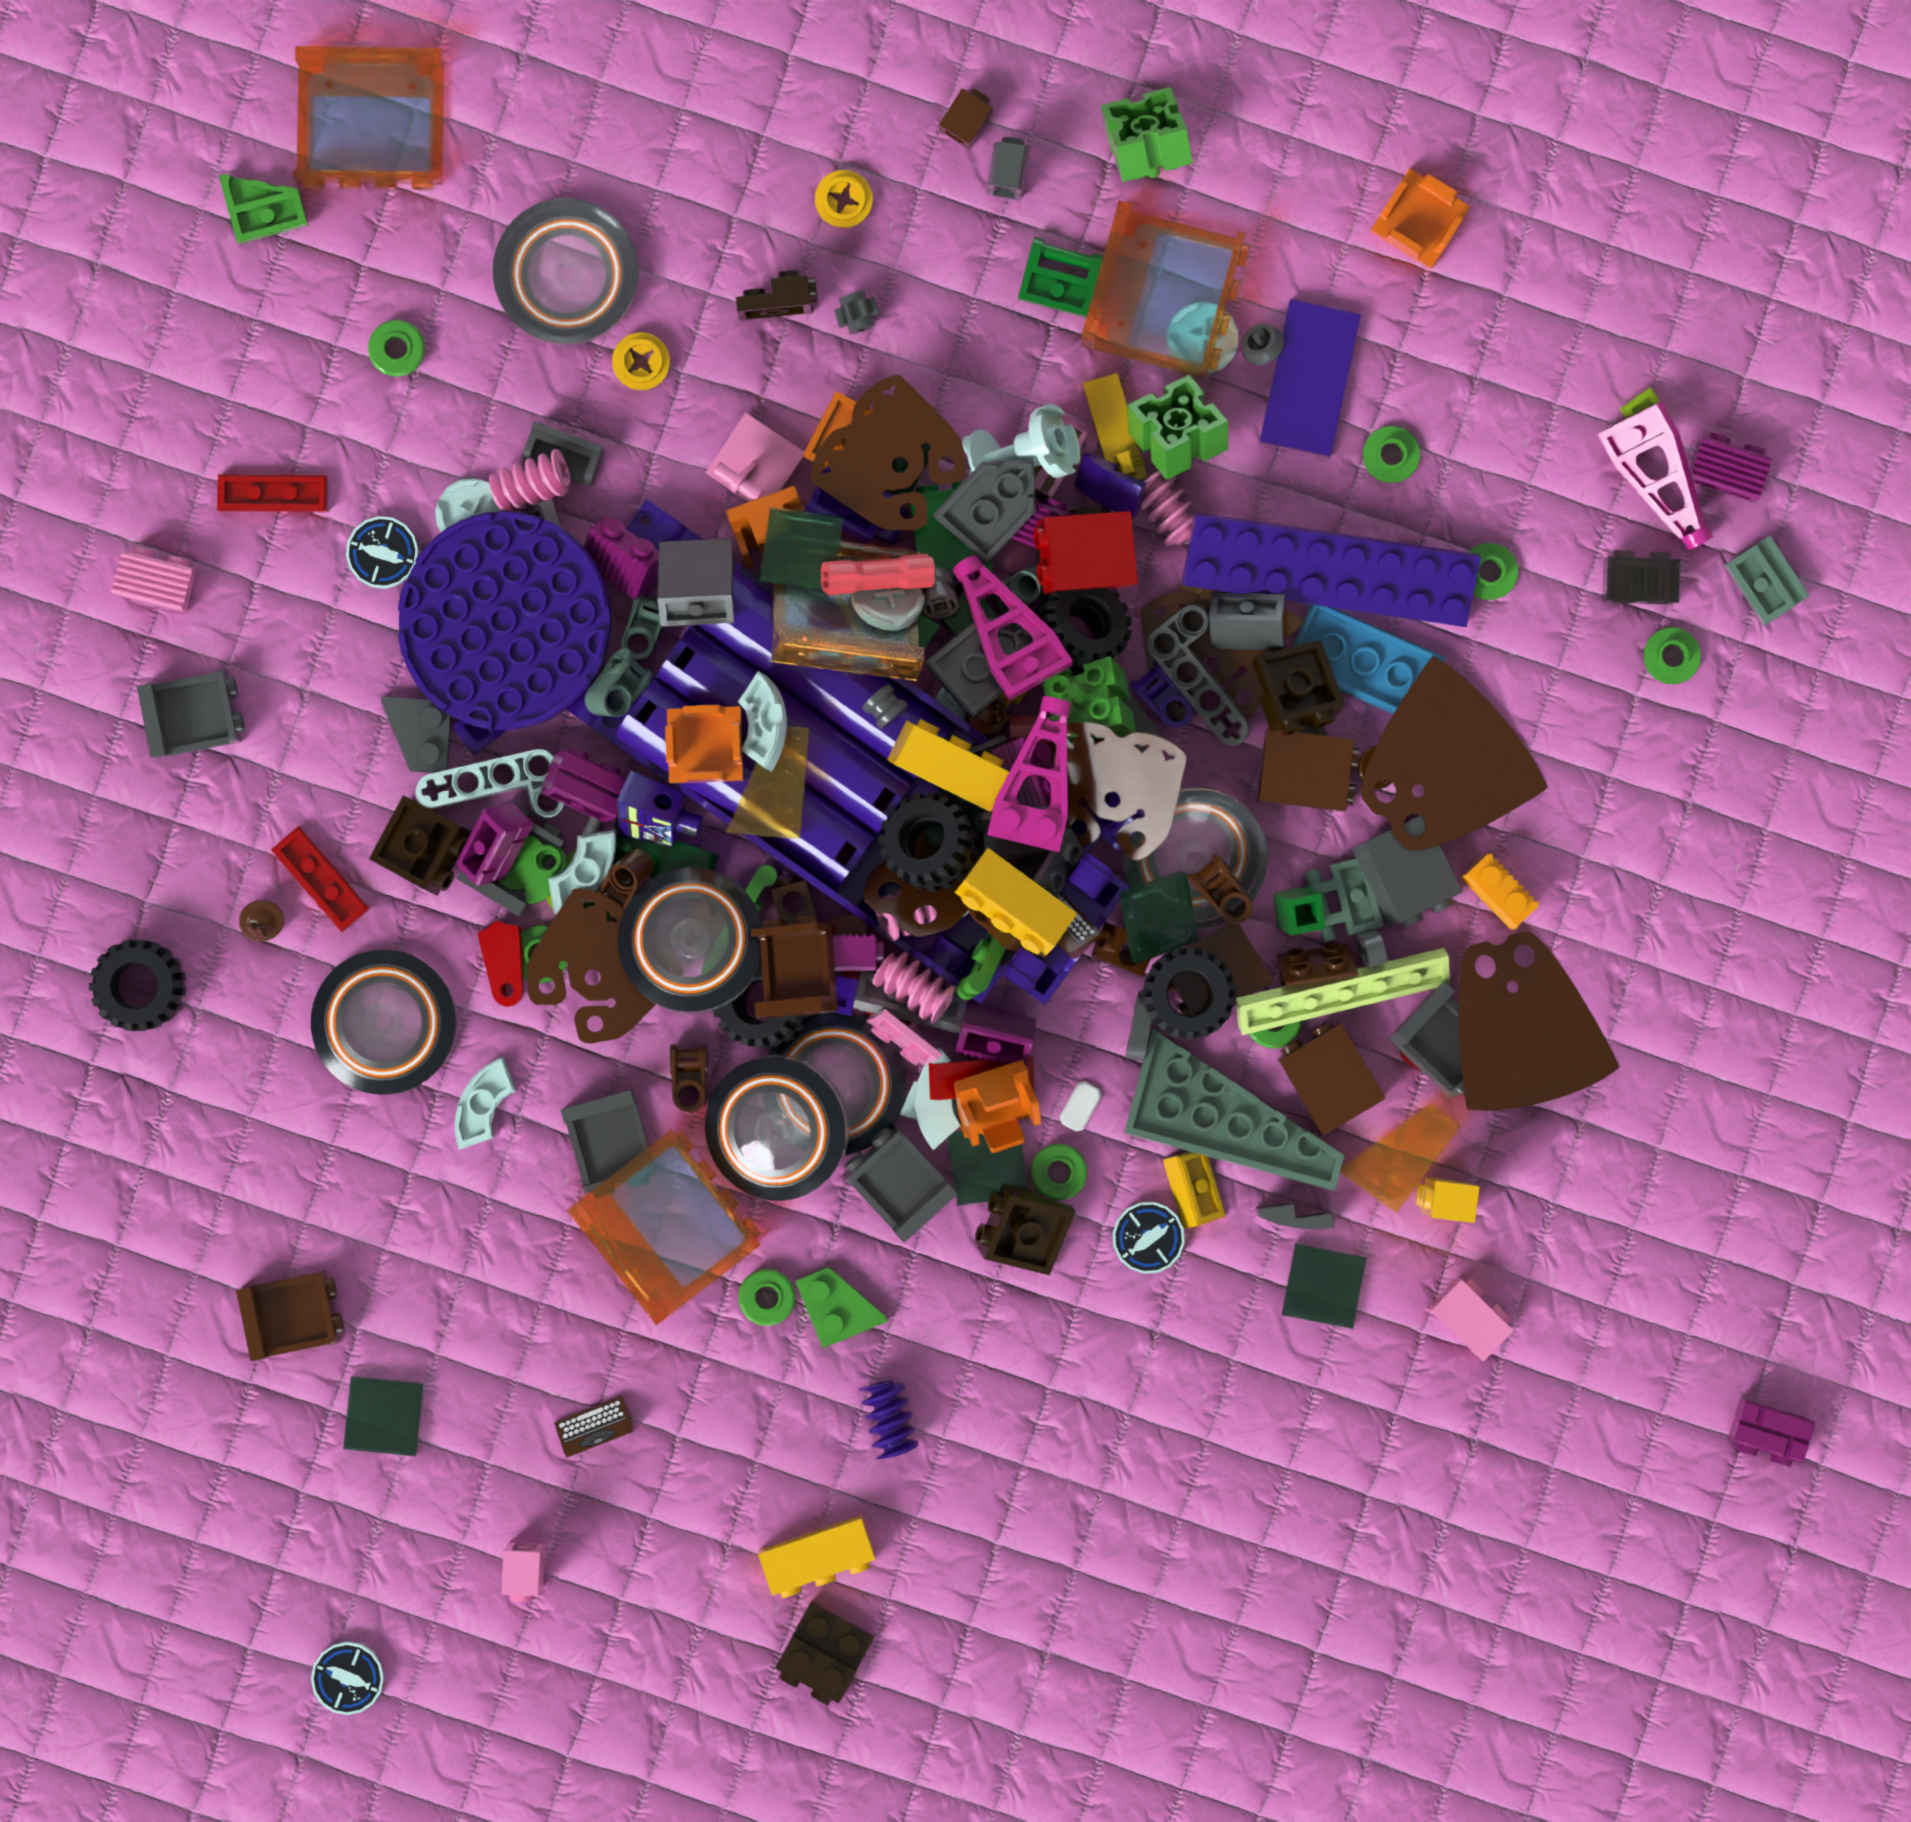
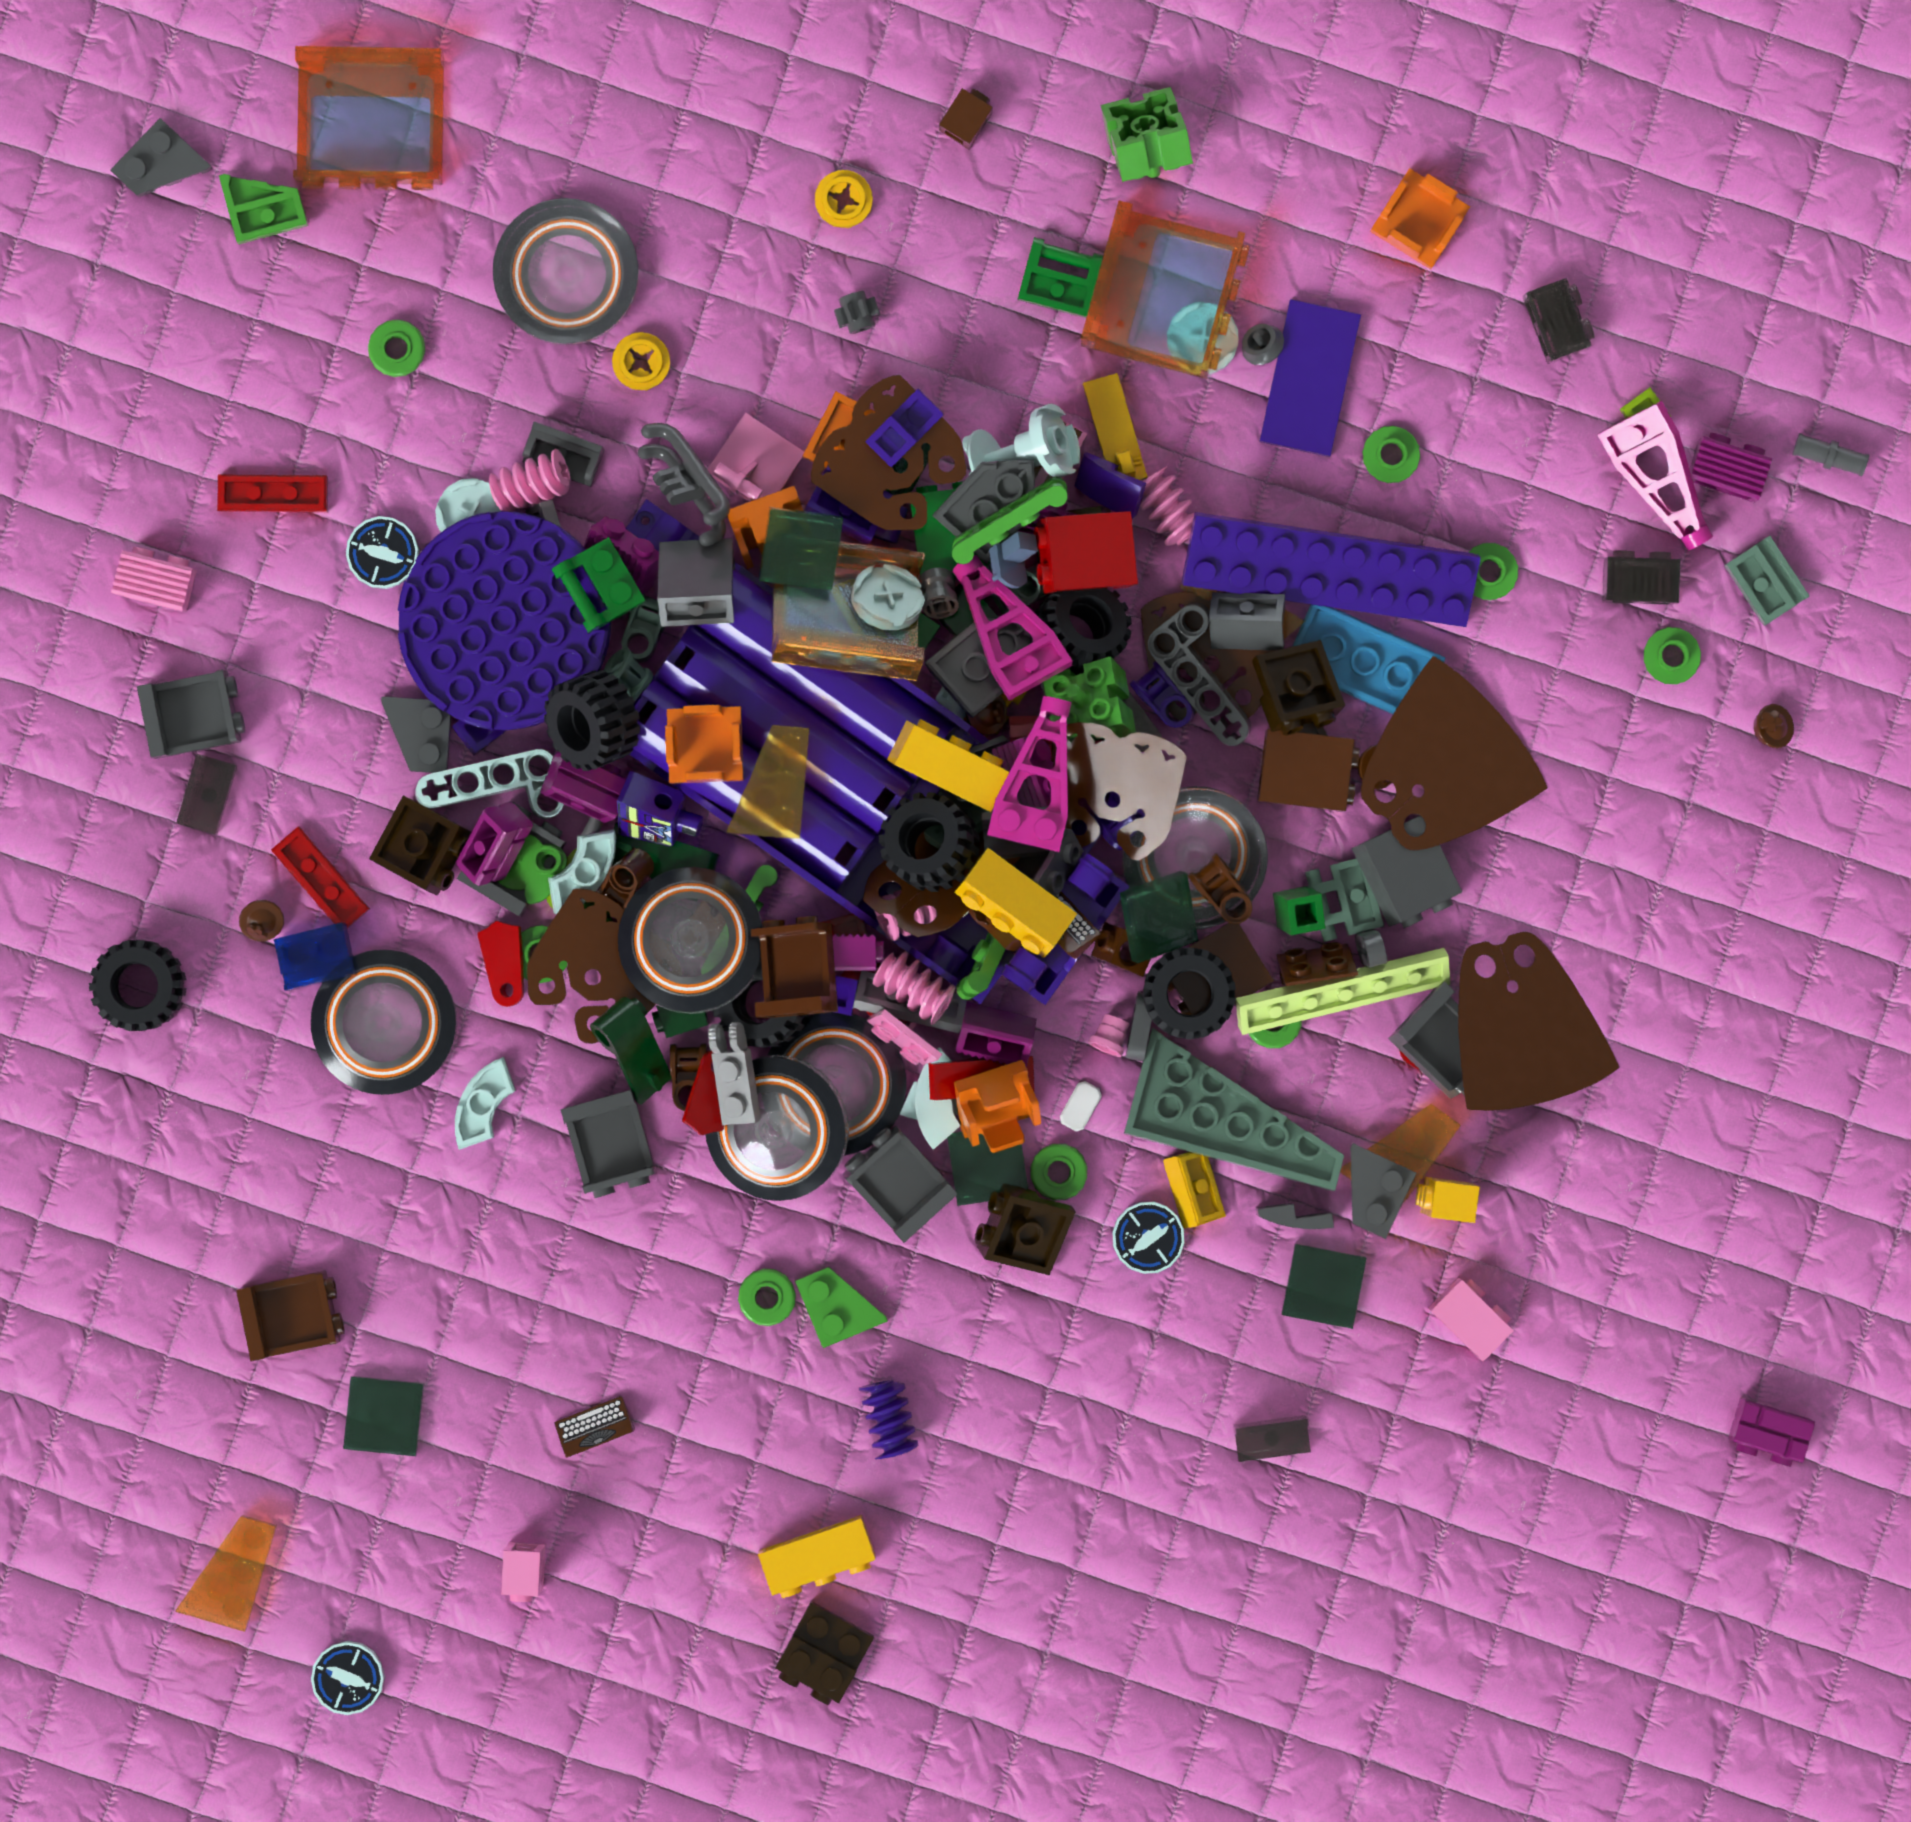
(158, 161): none -> dark grey wing
(206, 794): none -> clear smoke panel
(232, 1577): none -> clear yellow wing
(315, 956): none -> clear blue plate
(592, 720): none -> black tyre
(608, 578): none -> green plate
(629, 1037): none -> dark green door
(665, 1225): panel -> none
(677, 1023): none -> dark green brick
(686, 479): none -> dark grey piece
(703, 1107): none -> red piece
(734, 1075): none -> light grey hinge
(766, 721): light aqua tile -> none
(787, 886): reddish brown brick -> none
(789, 297): dark brown plate -> none
(885, 706): dark grey wheel -> none
(902, 572): coral axle -> none
(904, 428): none -> dark purple slope
(996, 526): none -> bright green plate
(1008, 169): dark grey brick -> none
(1009, 559): none -> sand blue piece
(1110, 1035): none -> bright pink piece
(1178, 427): bright green brick -> none
(1272, 1438): none -> clear smoke panel
(1330, 1077): reddish brown panel -> none
(1377, 1190): none -> dark grey wing
(1499, 891): light orange brick -> none
(1558, 320): none -> clear smoke brick
(1774, 726): none -> reddish brown hat
(1830, 454): none -> dark grey pin

